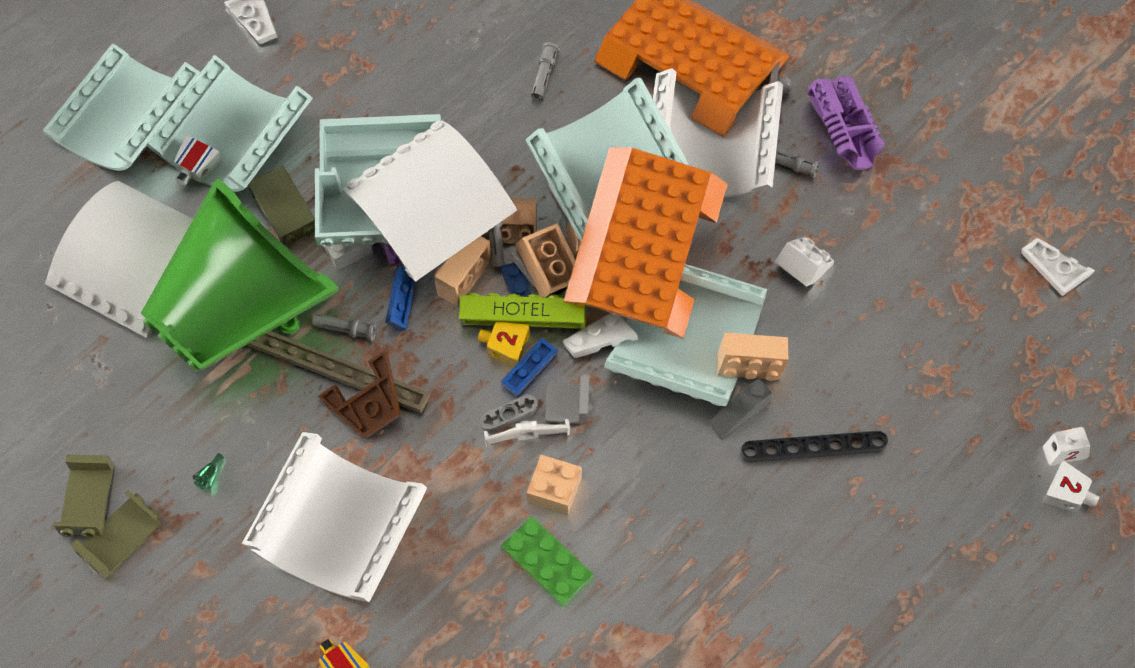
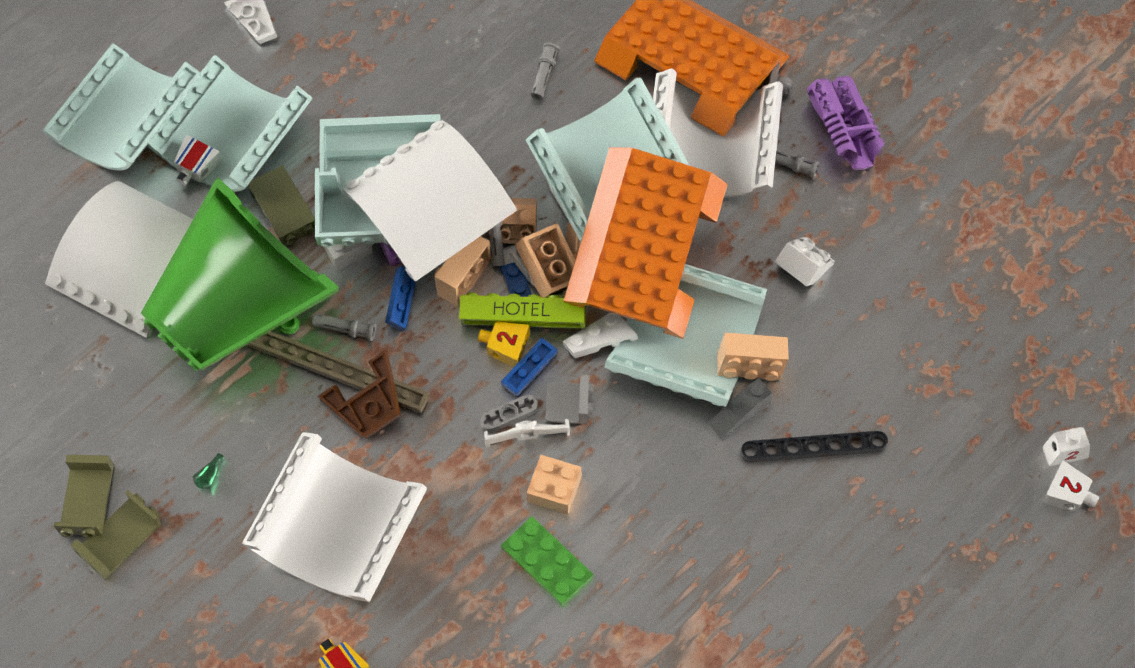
(1056, 268): white wing -> none

